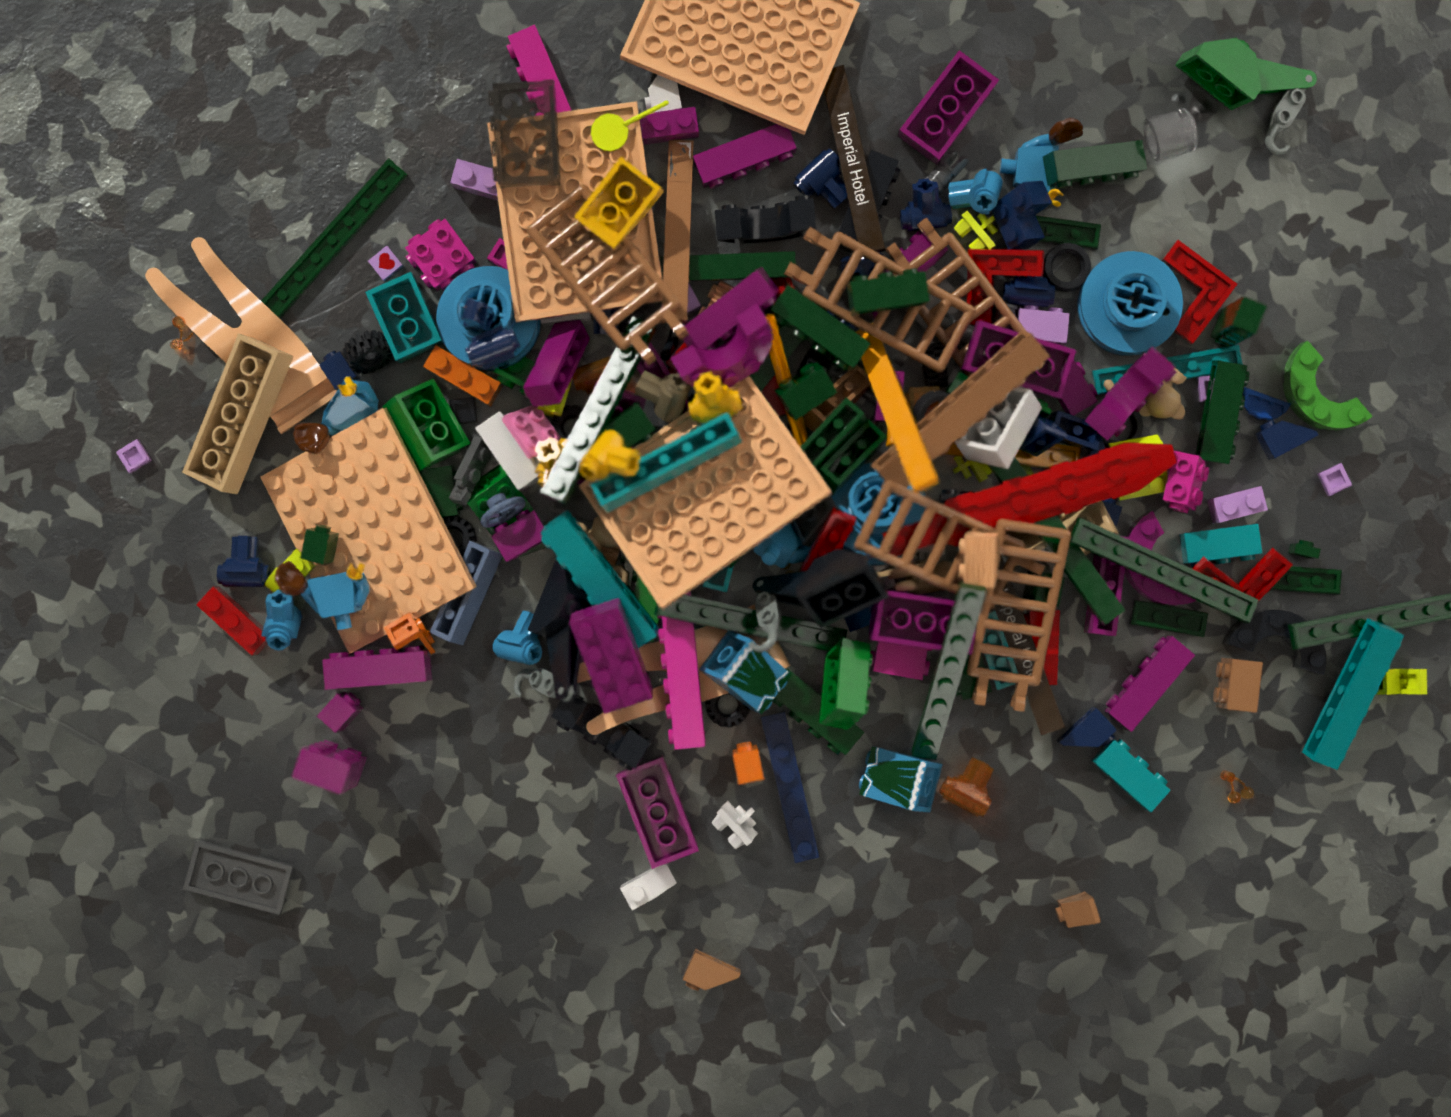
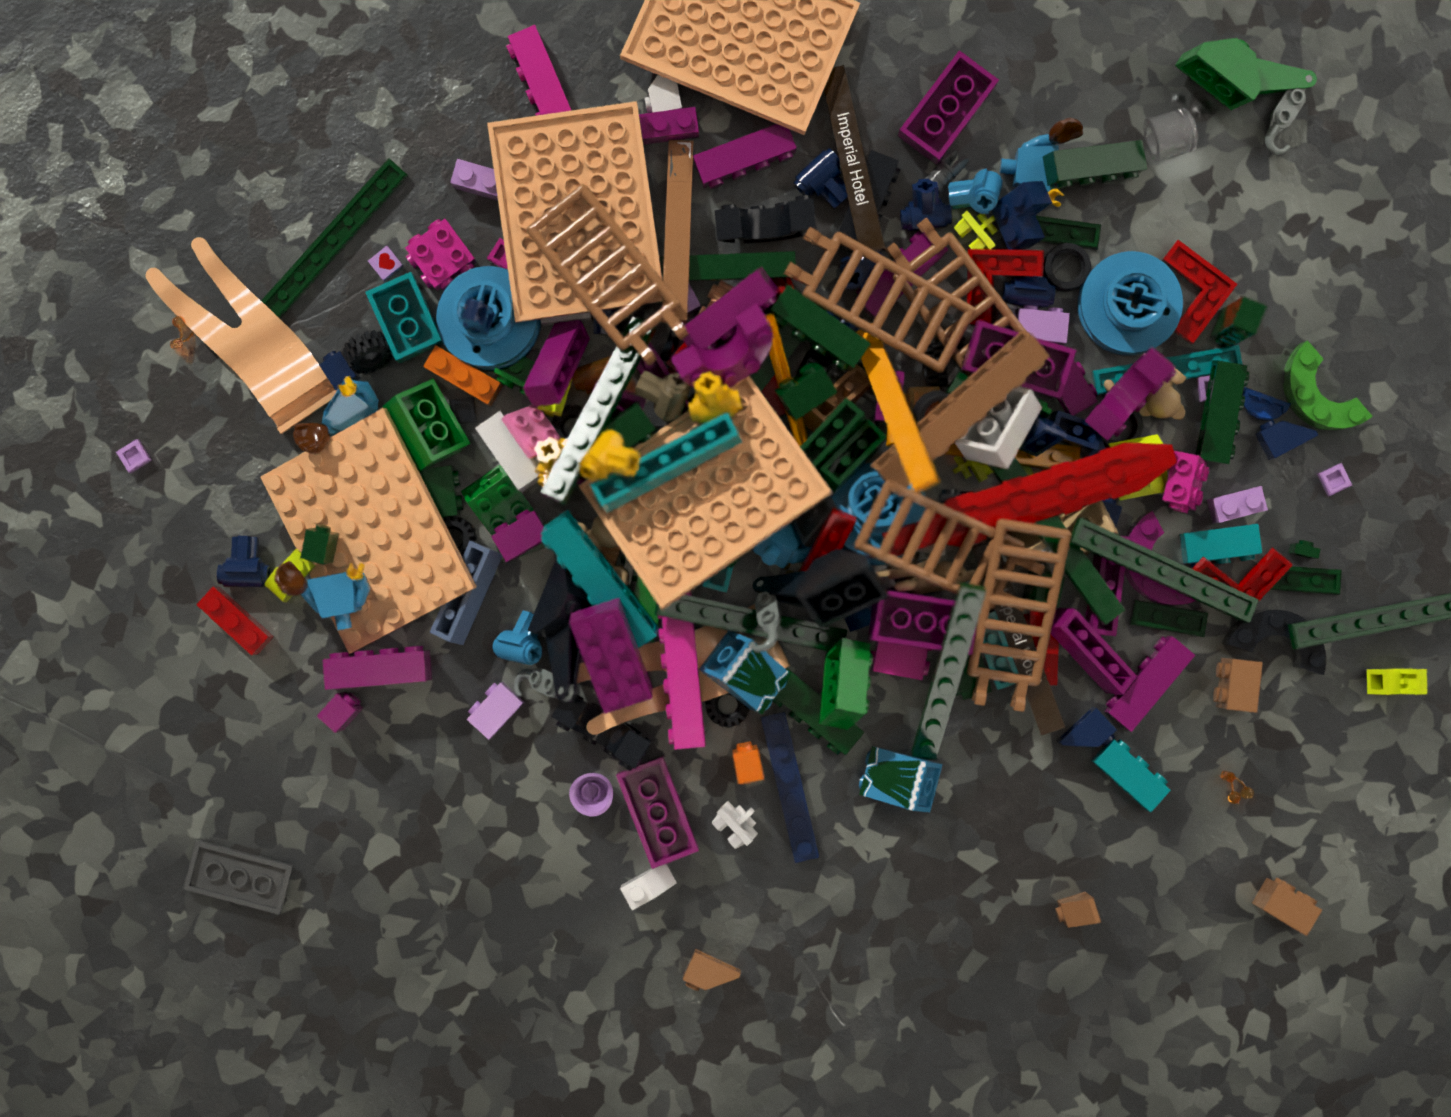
(237, 414): tan brick -> none
(281, 620): dark azure piece -> none
(329, 766): magenta brick -> none
(407, 630): orange bracket -> none
(470, 471): dark grey hinge -> none
(493, 348): dark blue piece -> none
(494, 710): none -> lavender brick
(501, 508): sand blue piece -> none
(545, 104): clear smoke fence -> none
(591, 794): none -> lavender helmet
(611, 131): neon yellow piece -> none
(619, 203): yellow slope -> none
(888, 292): dark green brick -> none
(968, 788): clear orange piece -> none
(980, 559): light nougat brick -> none
(1091, 651): none -> magenta brick
(1282, 903): none -> medium nougat brick
(1353, 693): teal brick -> none

